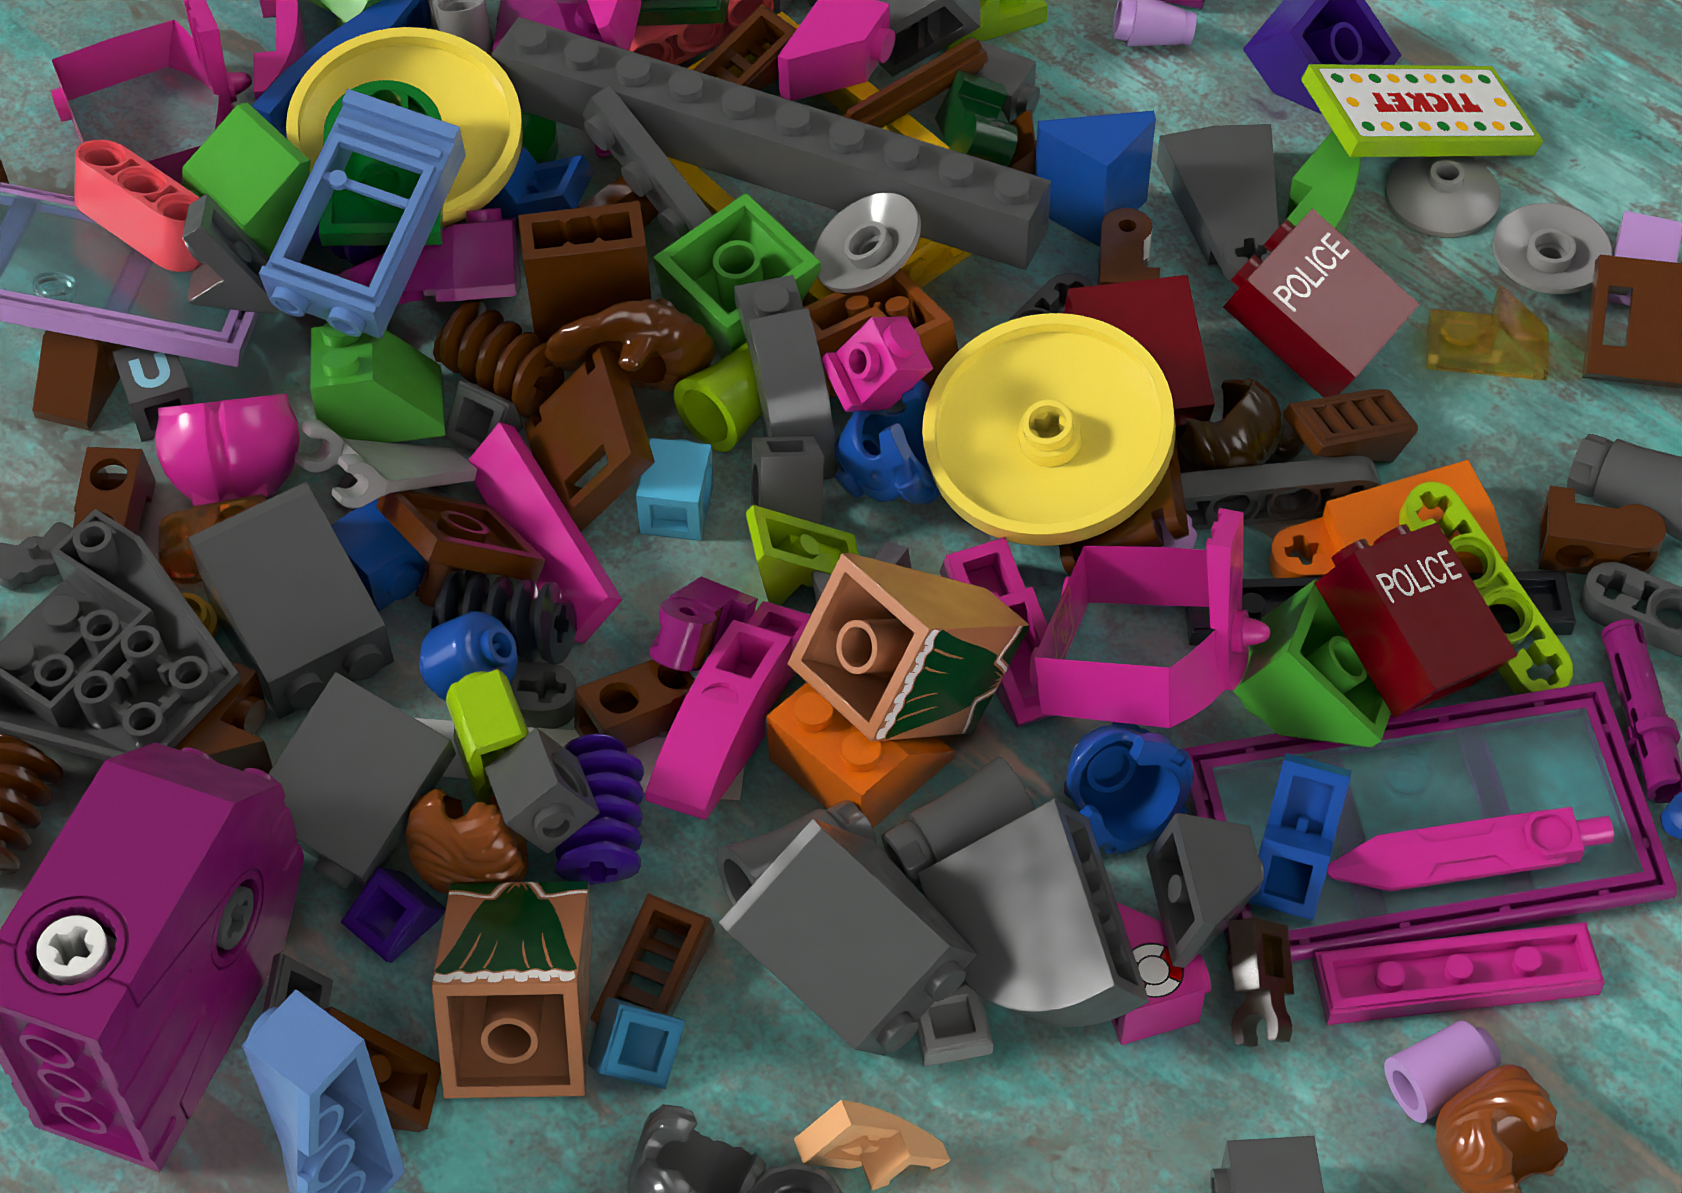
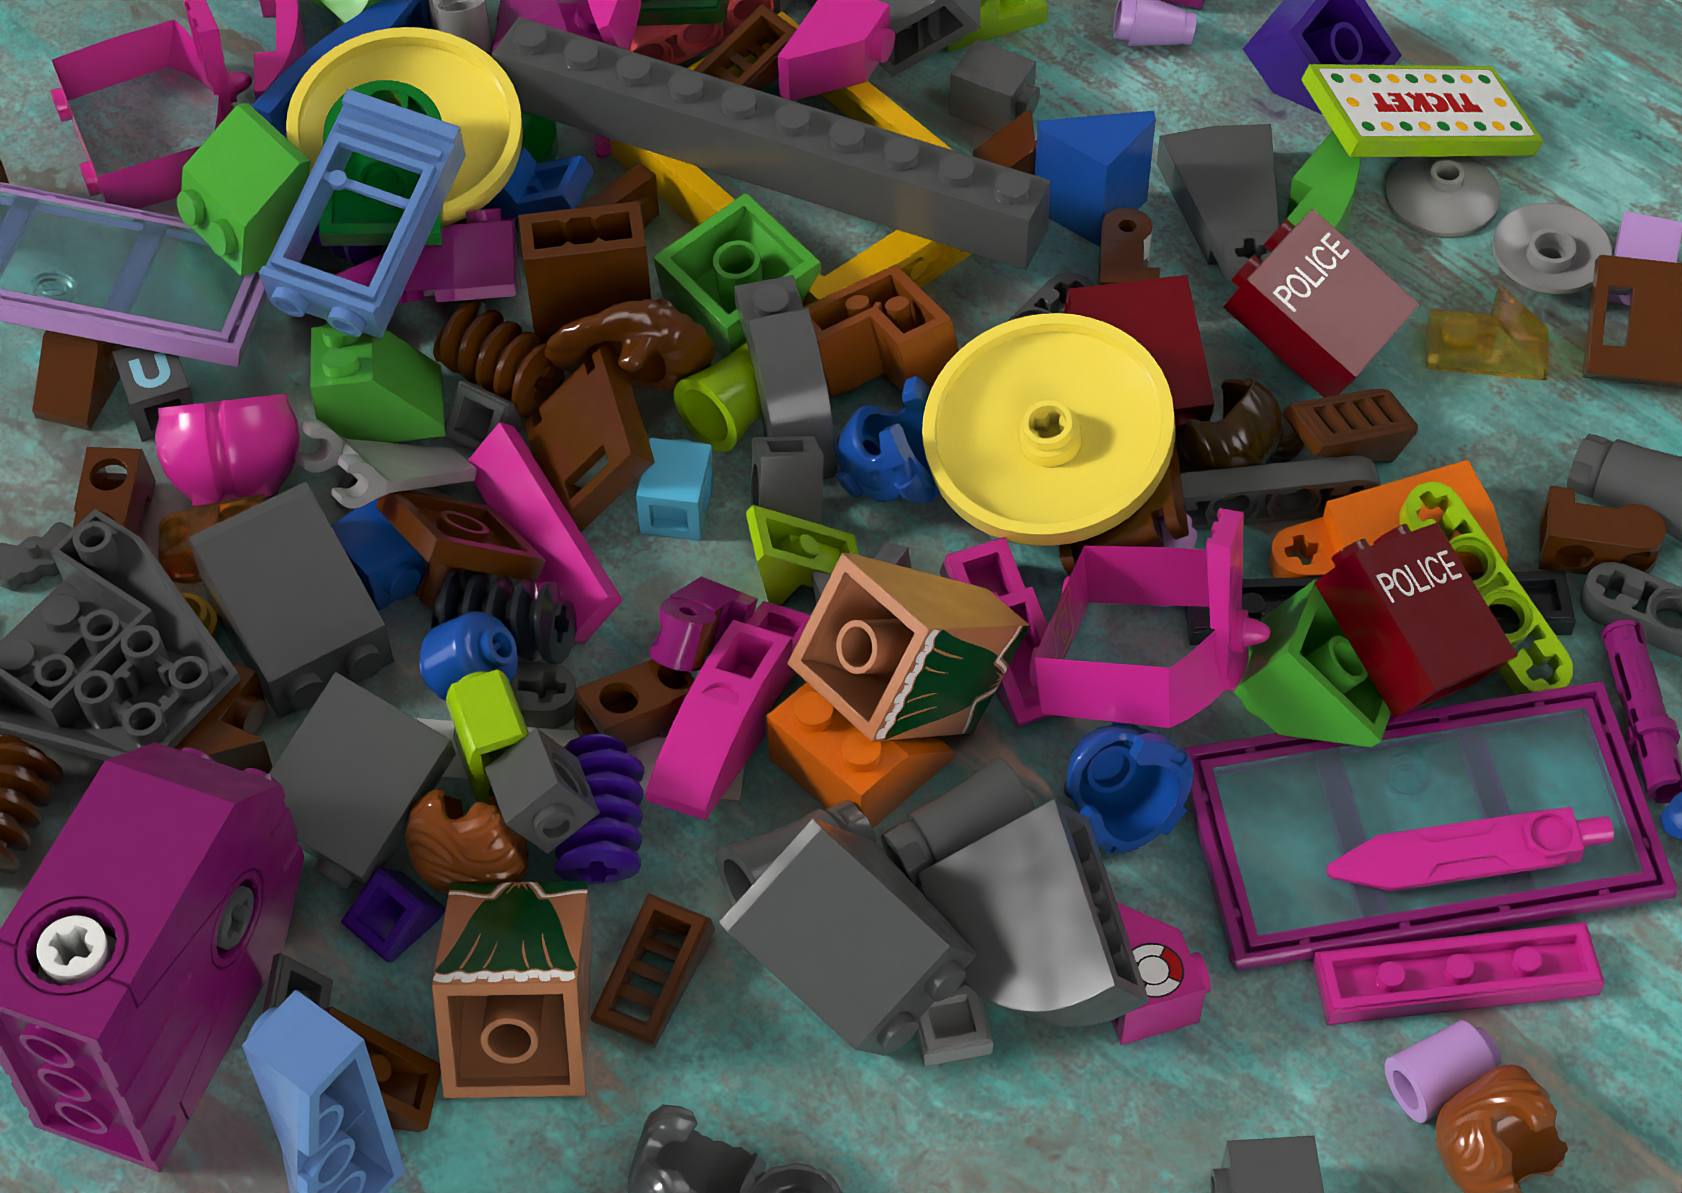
(134, 202): coral beam -> none
(228, 259): dark grey slope -> none
(635, 1043): dark azure slope -> none
(643, 163): dark grey plate -> none
(867, 242): light grey dish -> none
(870, 1138): light nougat slope -> none
(877, 364): dark pink brick -> none
(919, 85): reddish brown axle -> none
(974, 119): dark green leg -> none
(1201, 880): dark grey slope -> none
(1263, 971): dark brown plate -> none
(1300, 835): blue slope -> none

